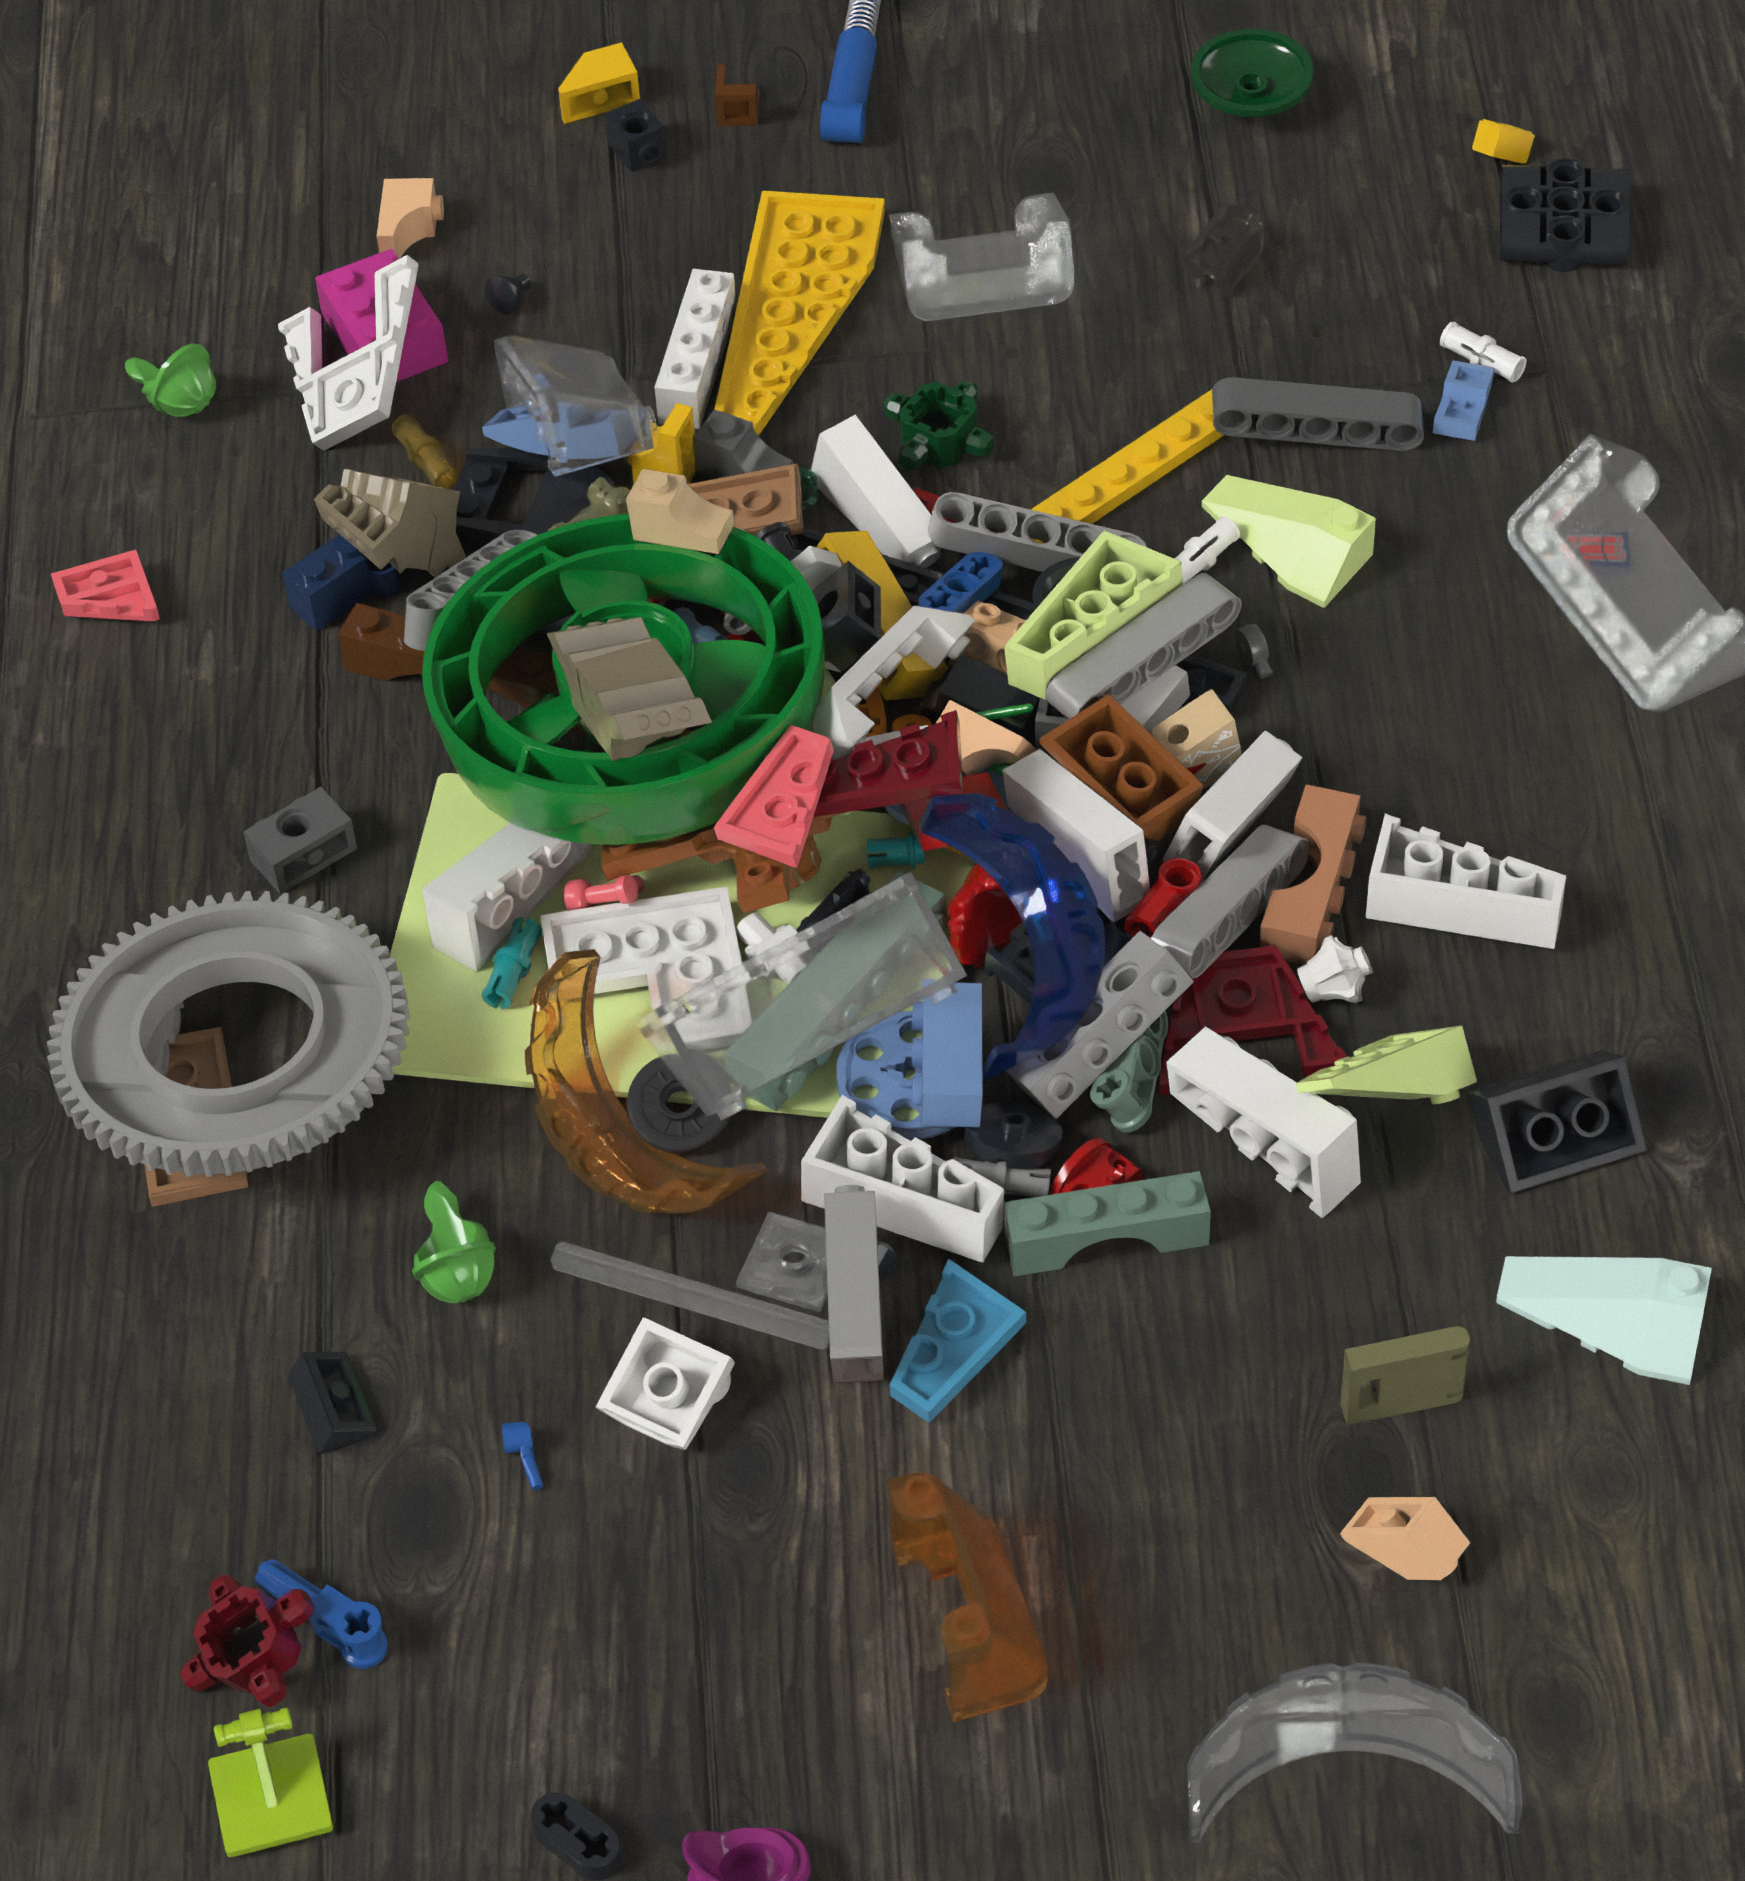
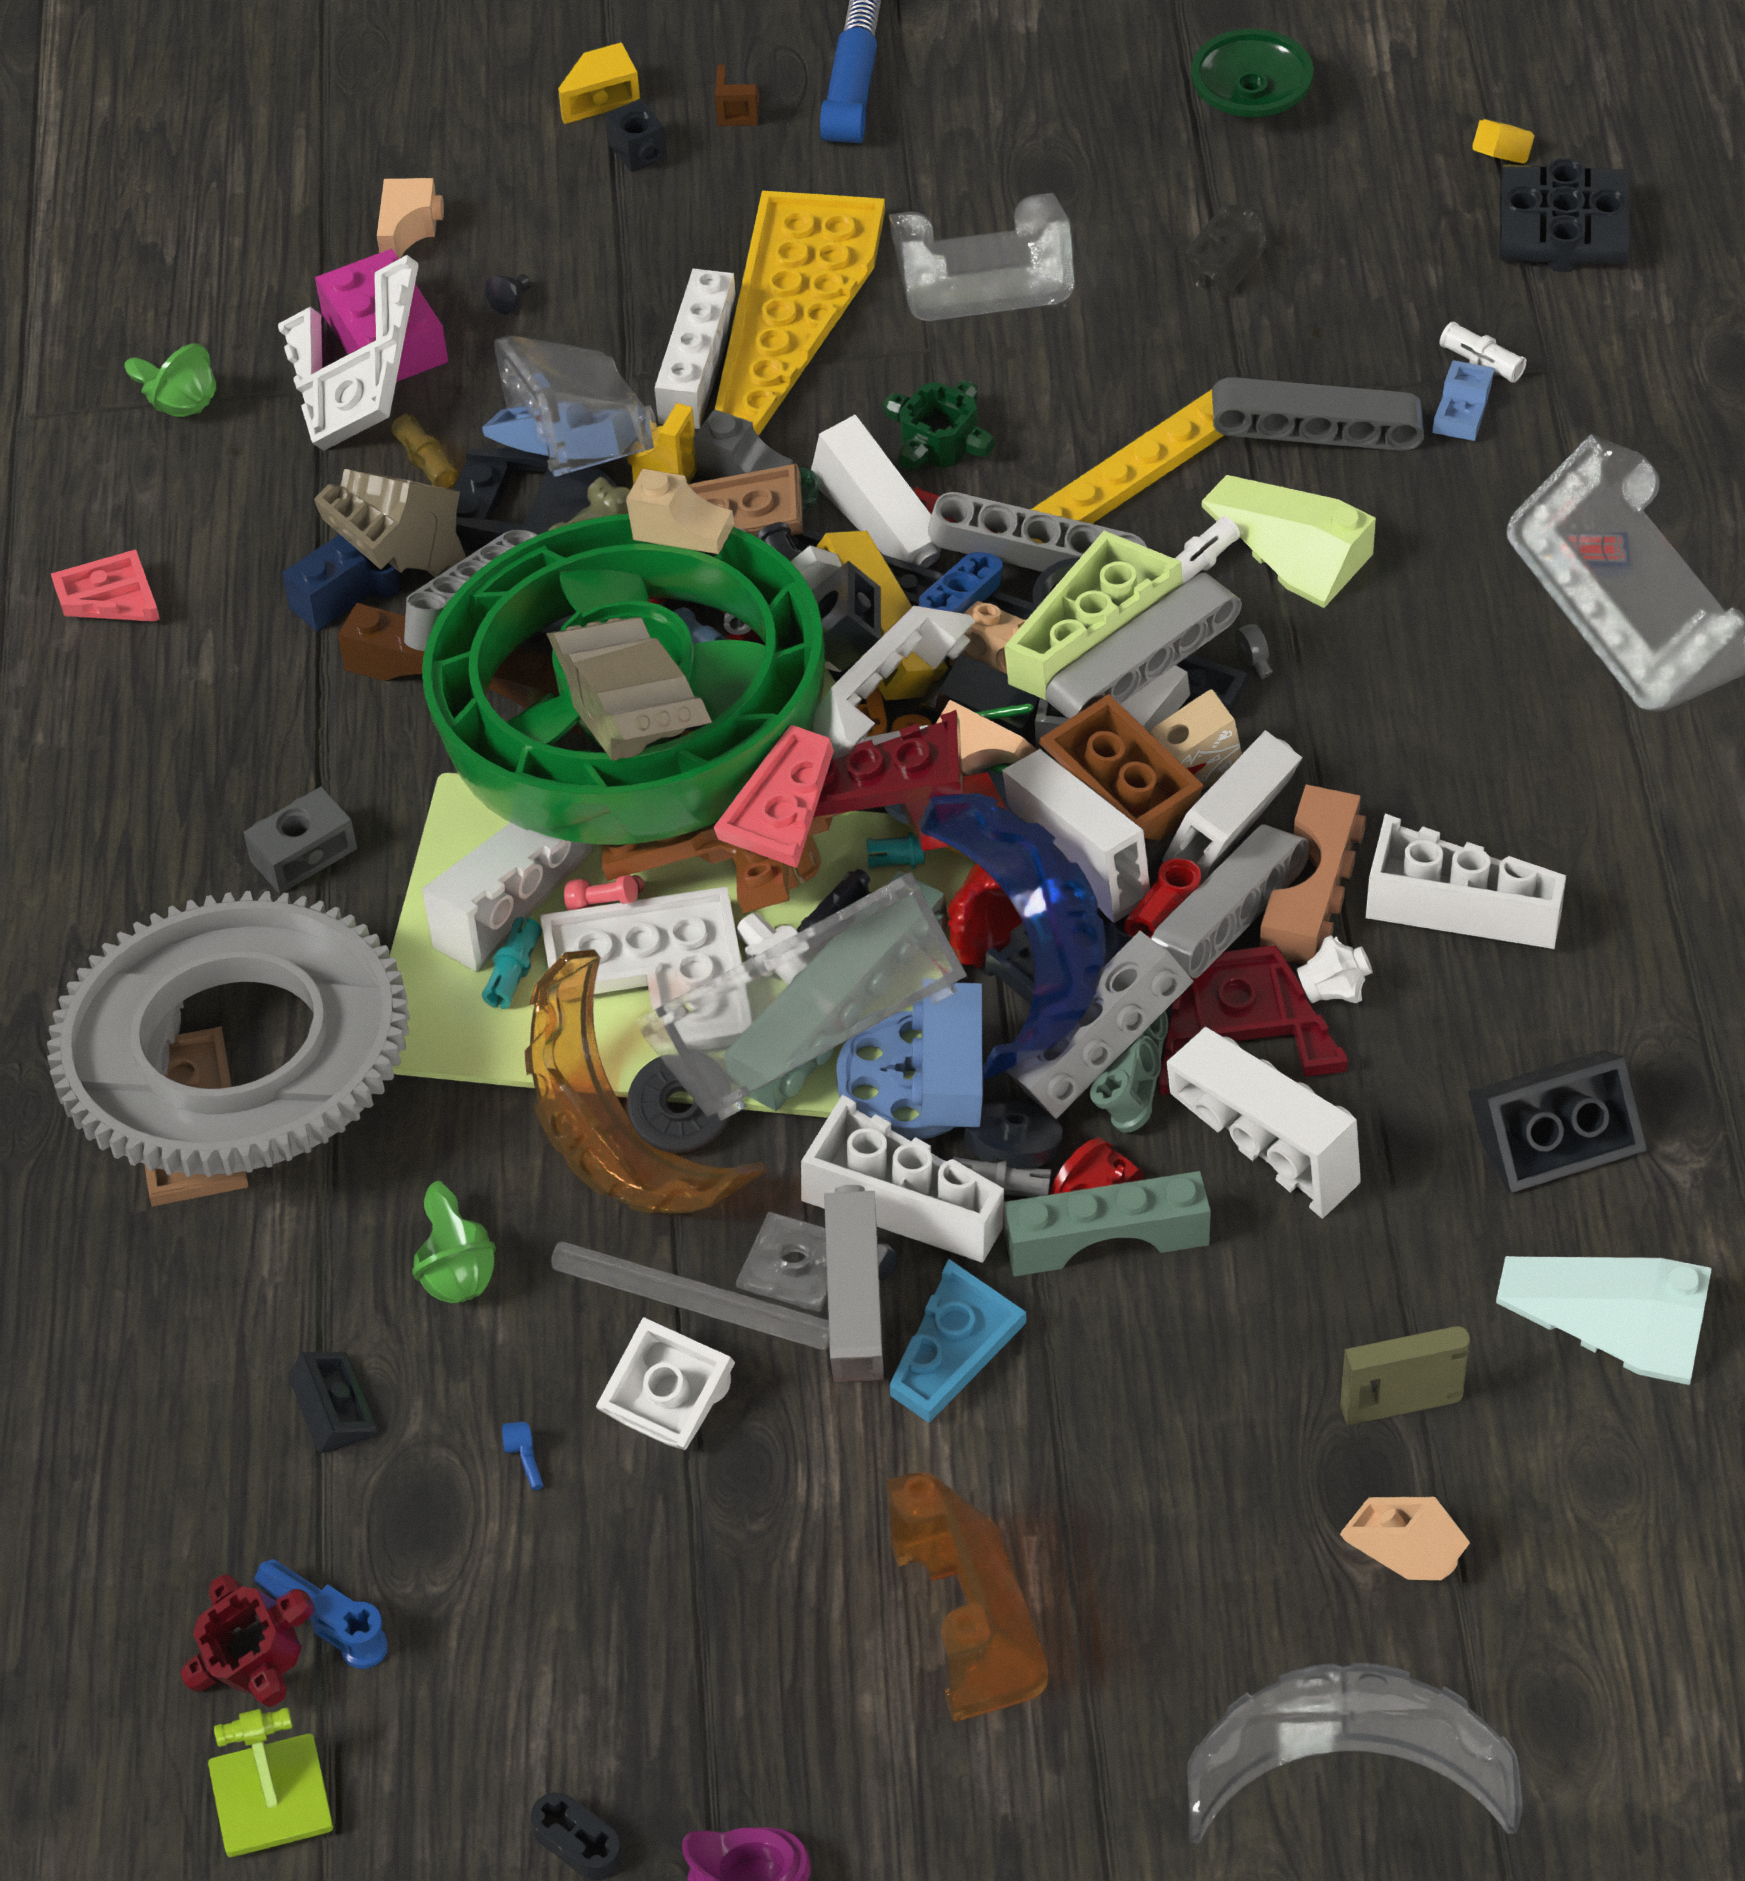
(1401, 1067): yellowish green wedge -> none

